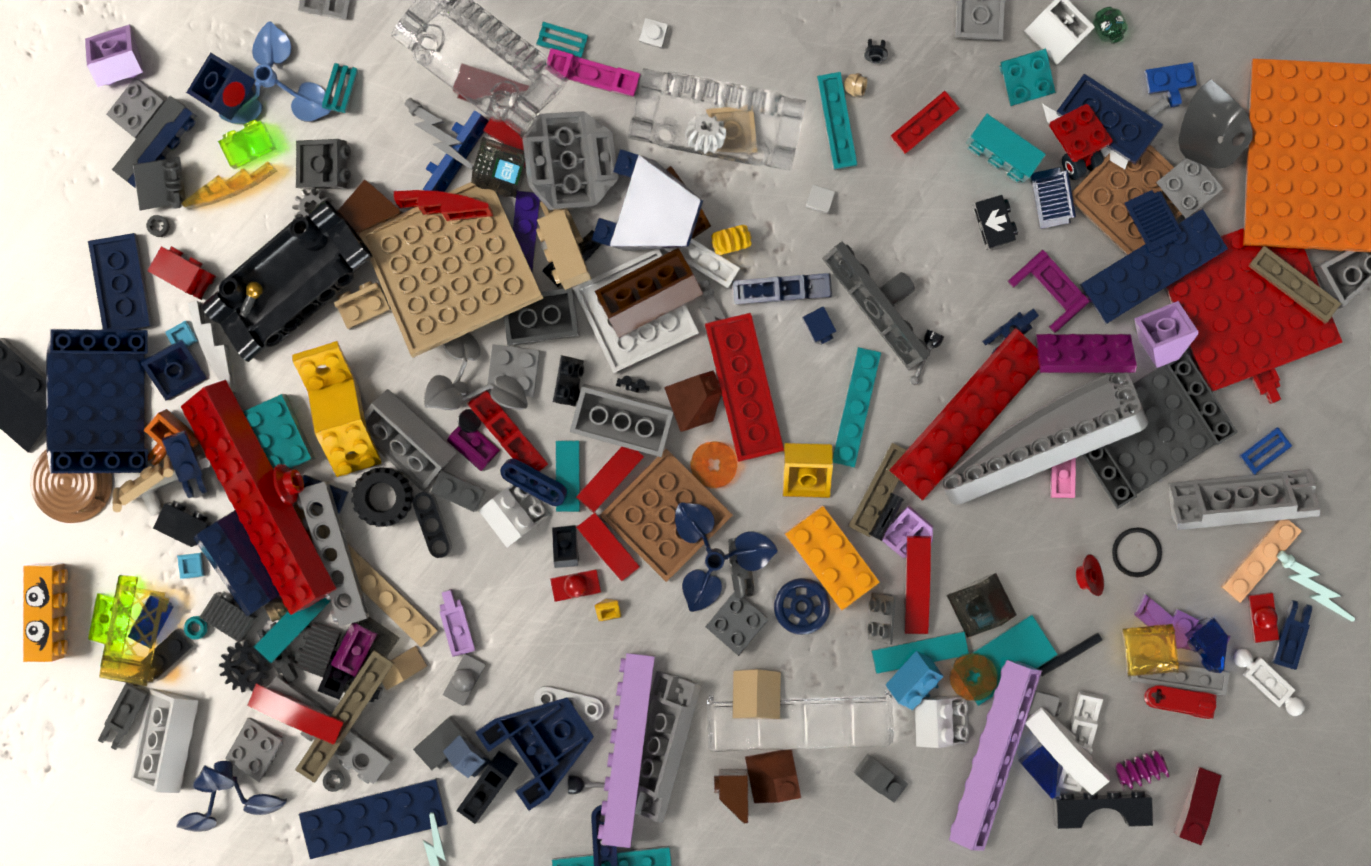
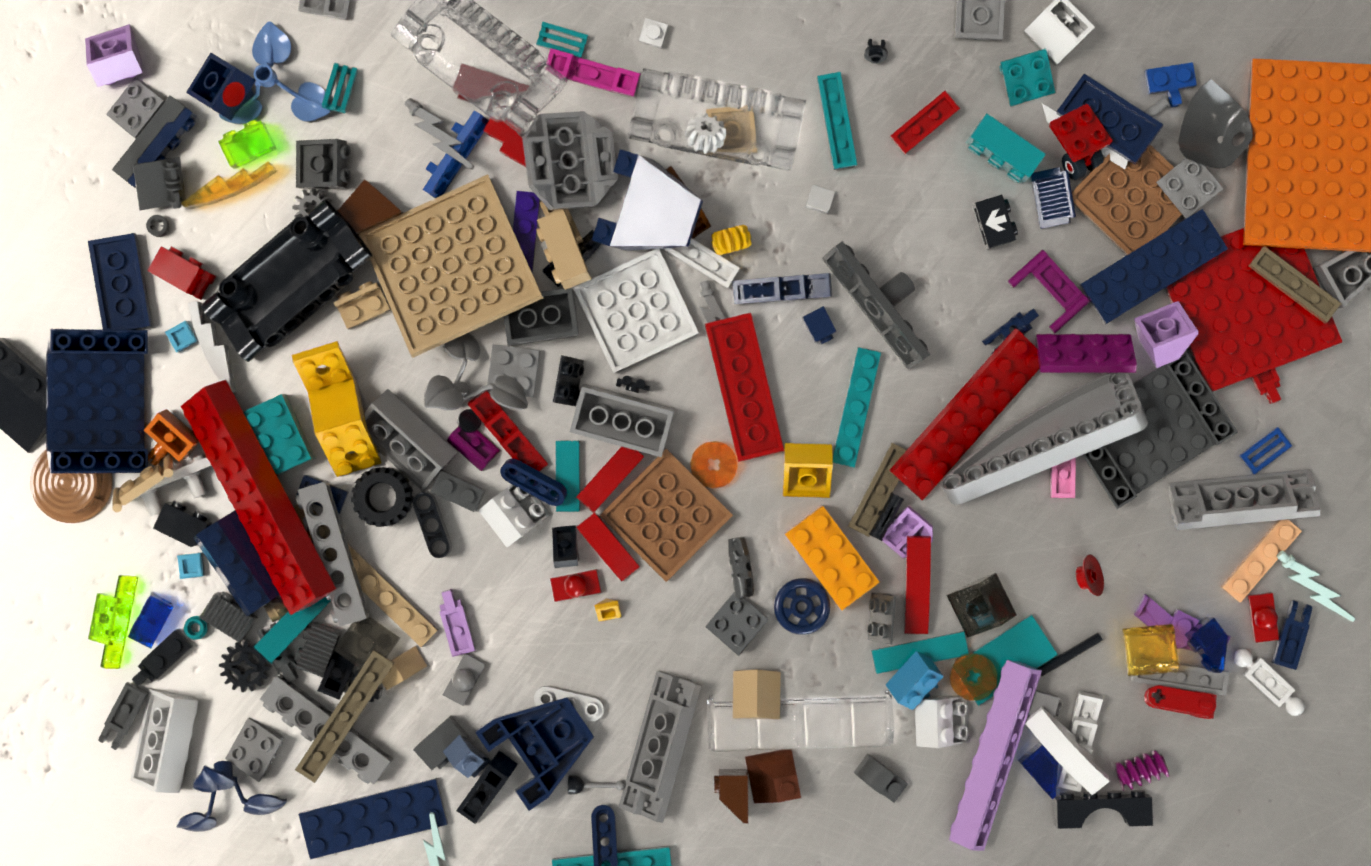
(44, 612): light orange brick -> none
(132, 667): clear yellow piece -> none
(174, 369): dark blue slope -> none
(184, 462): dark blue hinge -> none
(253, 291): piece -> none
(287, 483): red piece -> none
(295, 714): slope -> none
(338, 786): dark grey bush -> none
(354, 649): magenta slope -> none
(450, 205): red slope -> none
(499, 168): clear smoke slope -> none
(628, 750): lavender brick -> none
(648, 292): reddish brown slope -> none
(694, 400): copper slope -> none
(752, 547): dark blue plant -> none
(855, 84): tan plate -> none
(932, 341): hinge -> none
(1110, 25): clear green head -> none
(1134, 530): black tyre -> none
(1153, 219): dark blue window -> none
(1198, 806): dark red slope -> none

